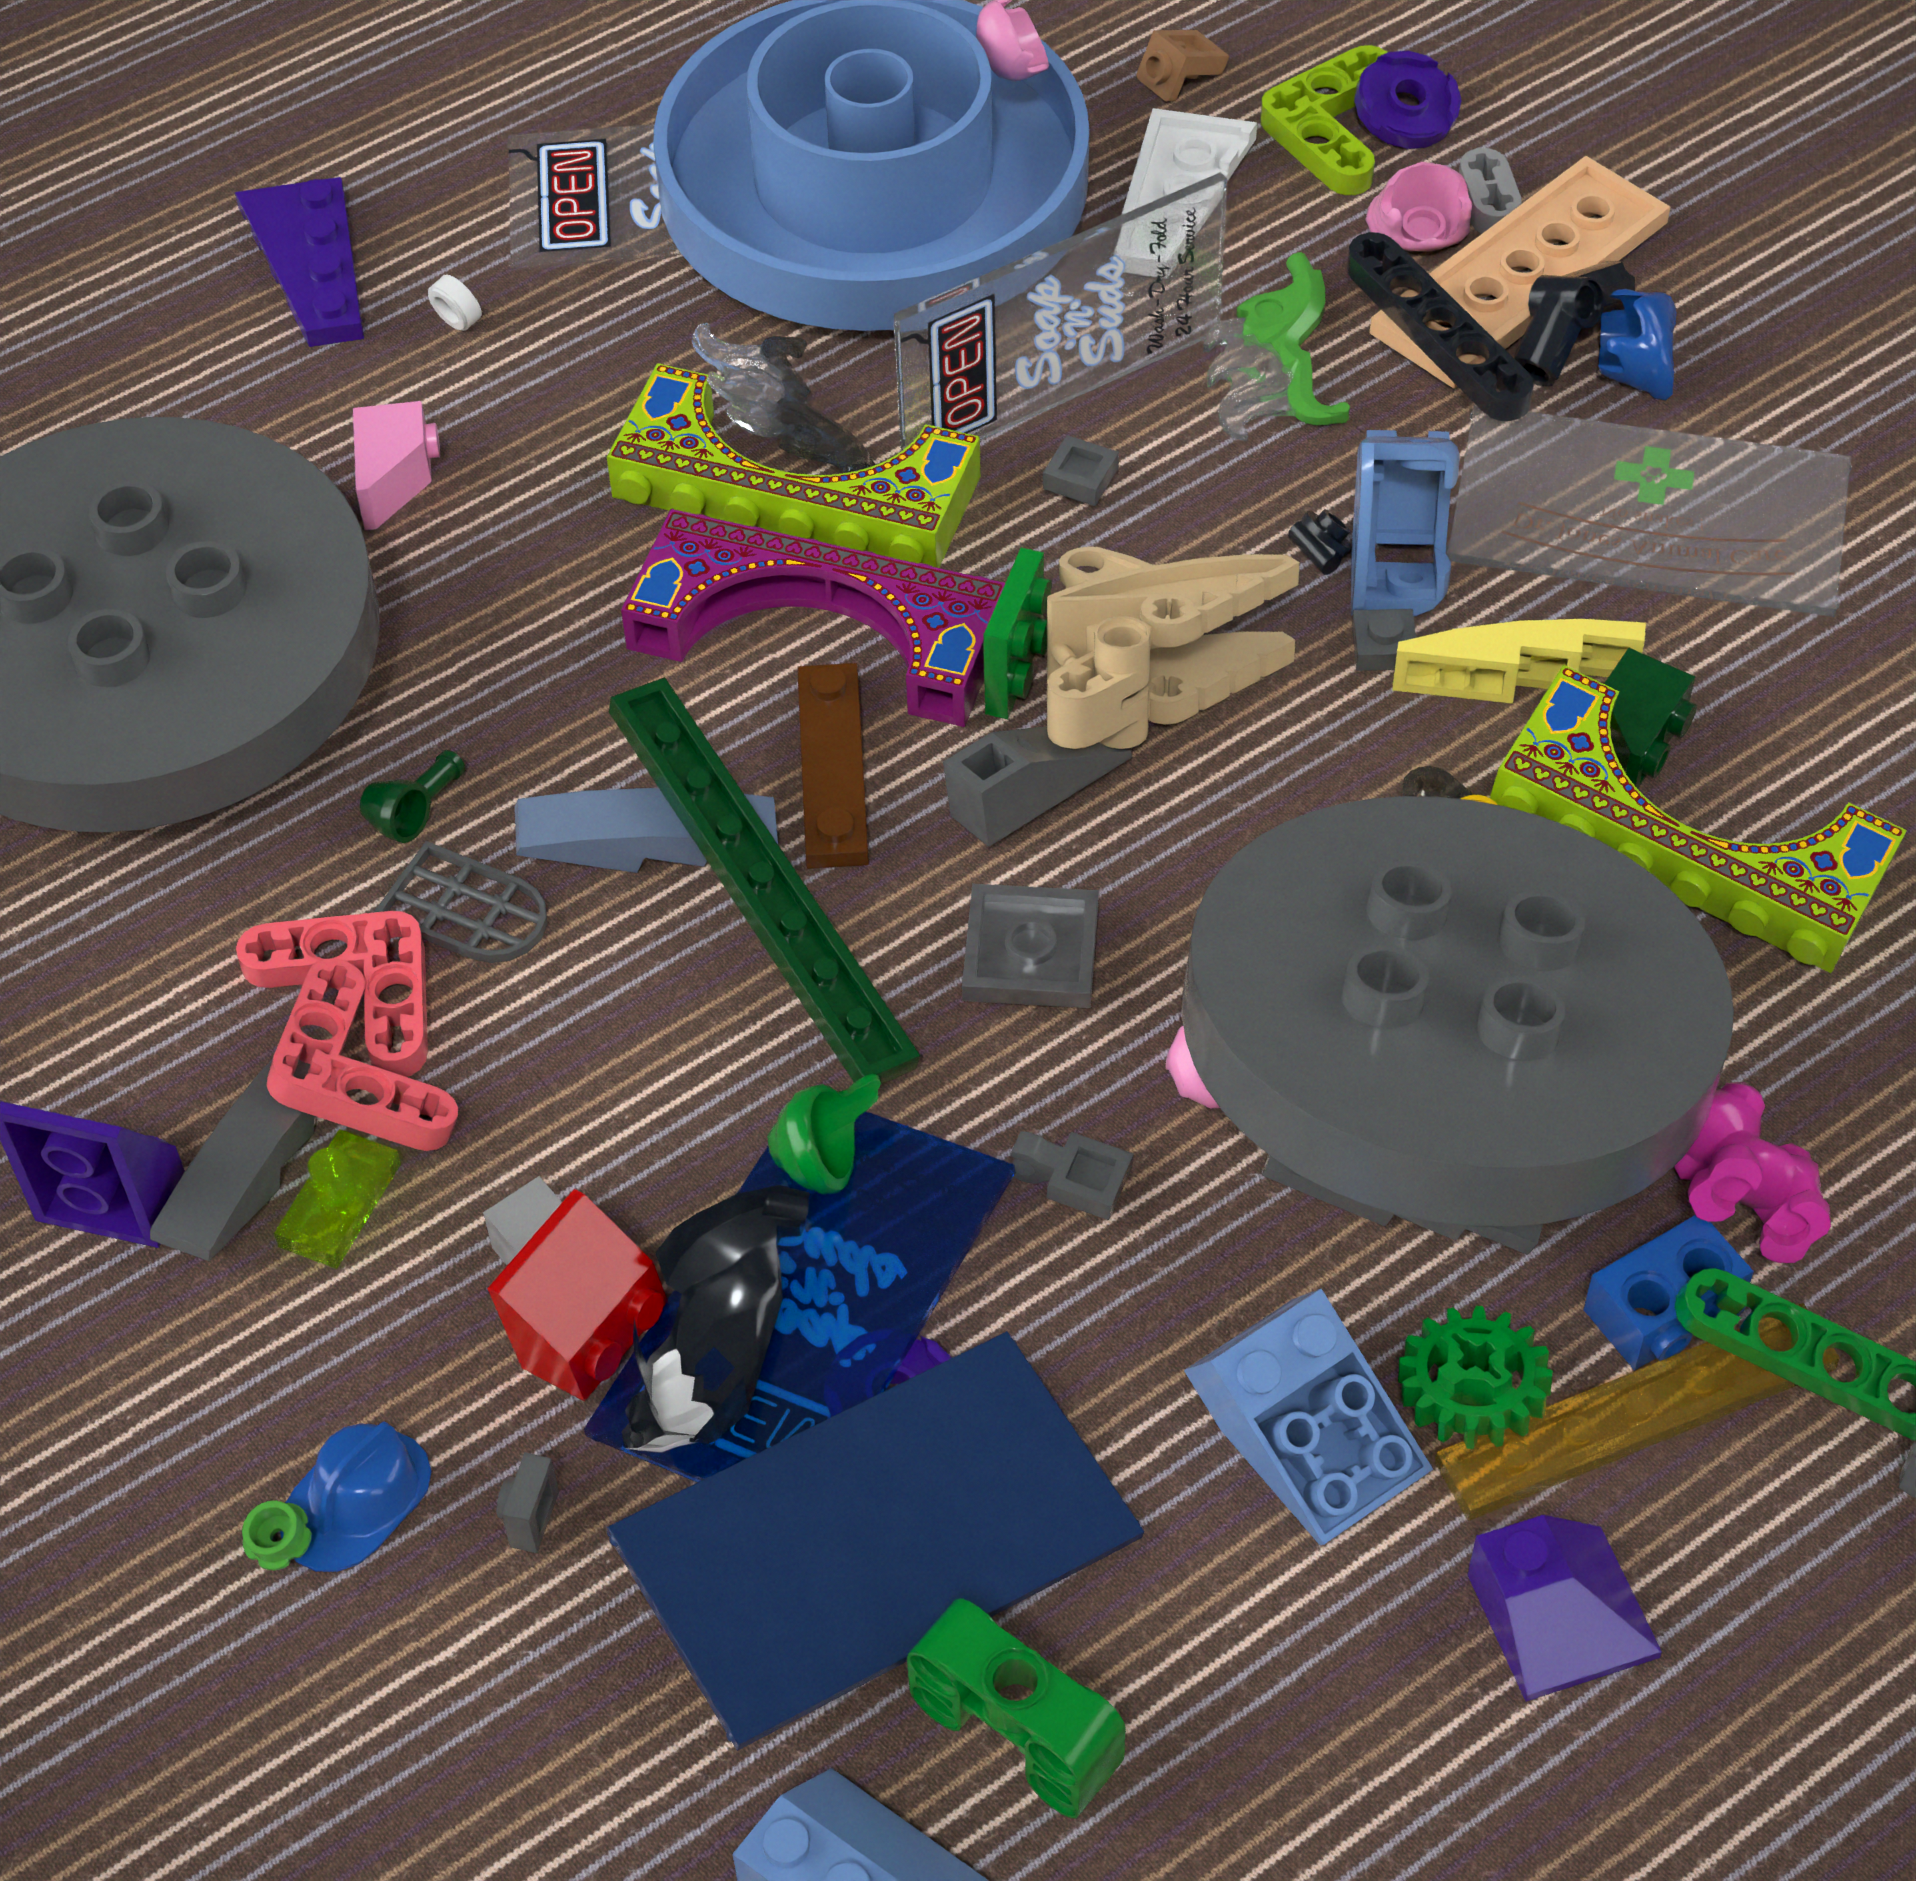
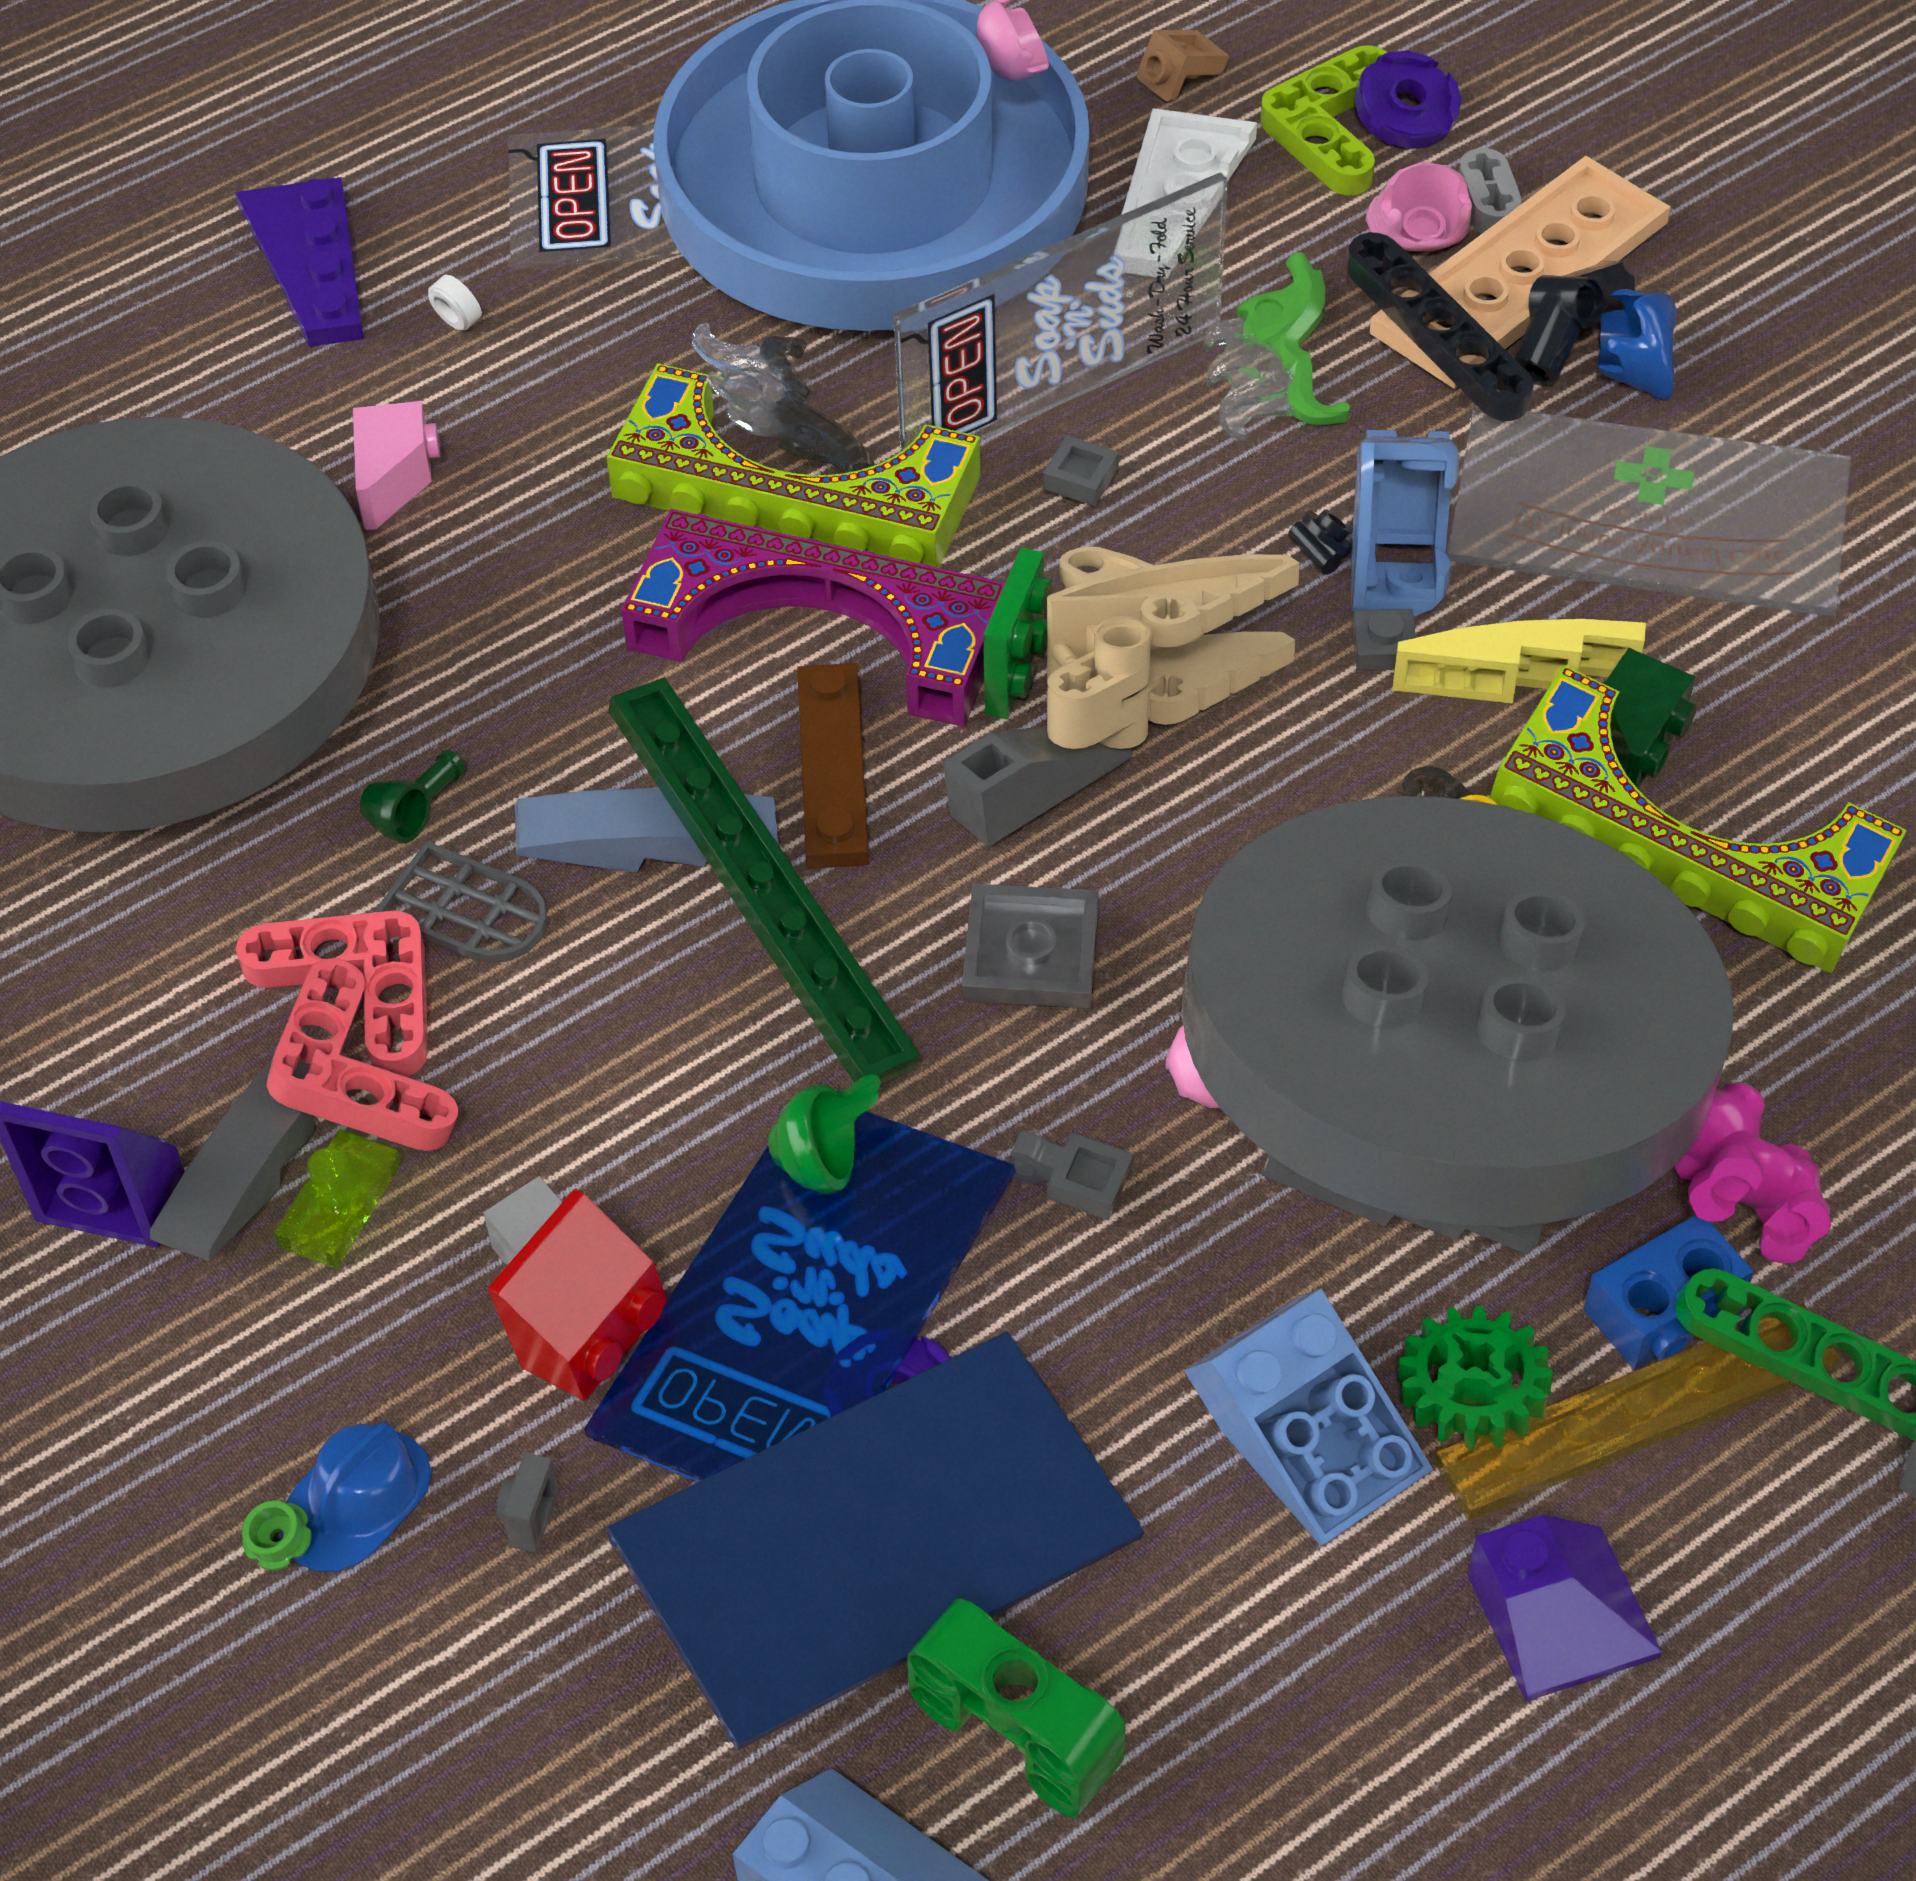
(729, 1301): black animal -> none

